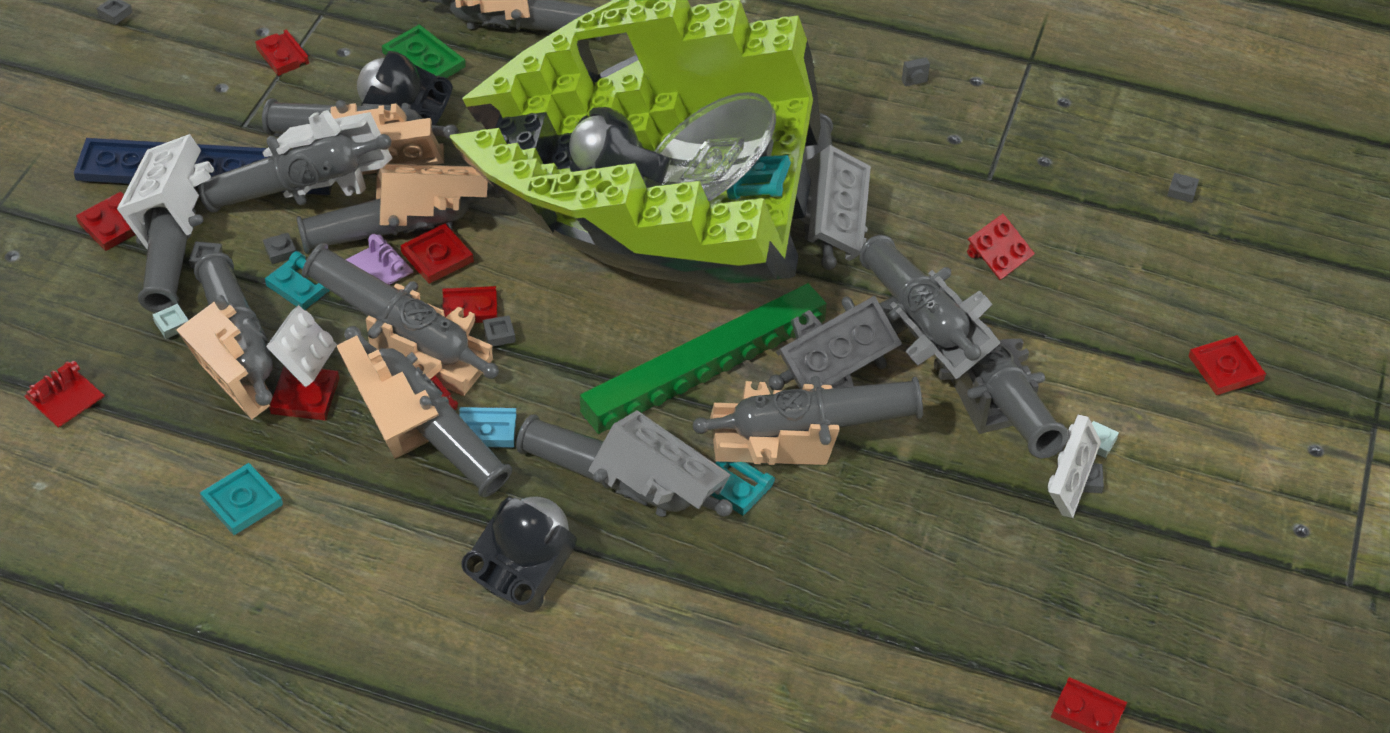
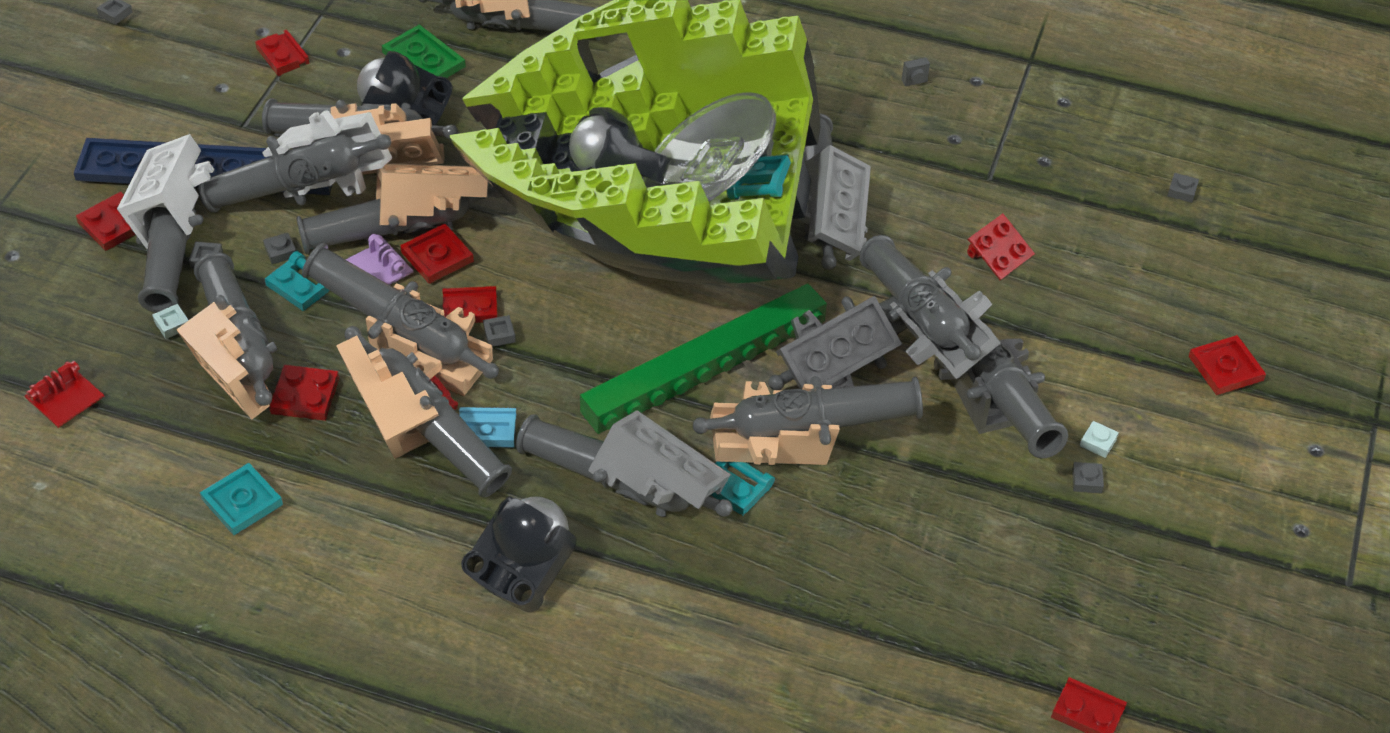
(302, 345): white plate -> none
(1074, 466): white plate -> none

